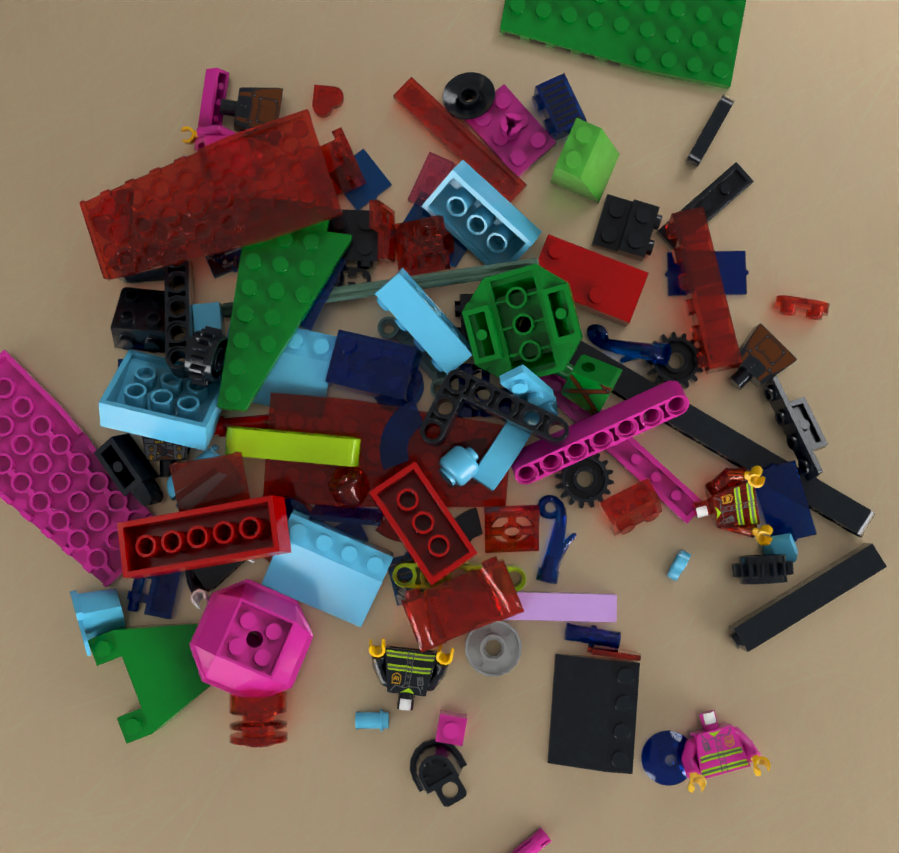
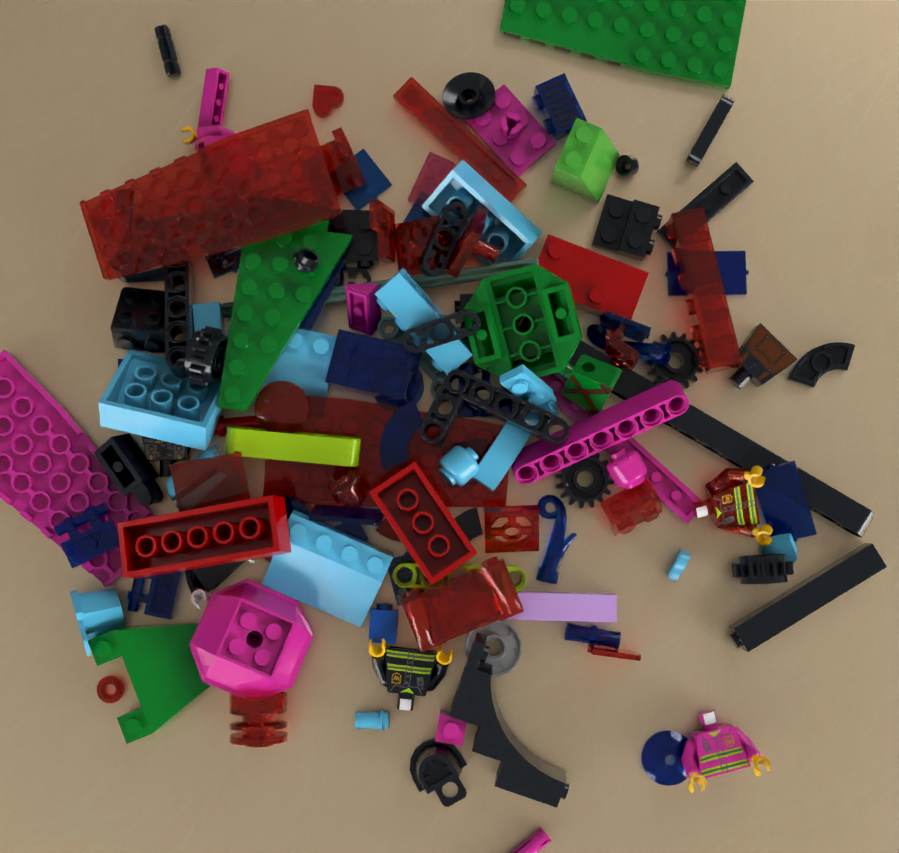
(92, 543): none -> clear blue plate
(102, 691): none -> clear red plate
(167, 51): none -> black axle
(253, 107): torso -> none
(282, 407): none -> clear red dish
(306, 260): none -> black plate
(363, 307): none -> dark pink slope
(383, 623): none -> blue brick
(443, 218): none -> black beam
(463, 332): none -> black beam
(471, 243): none -> clear red tile
(518, 767): none -> black arch
(594, 713): black slope -> none
(621, 353): none -> clear red bracket
(626, 468): none -> dark pink head
(627, 160): none -> black hinge
(633, 329): none -> clear blue piece
(791, 305): clear red plate -> none
(799, 426): black bracket -> none
(819, 361): none -> black tile

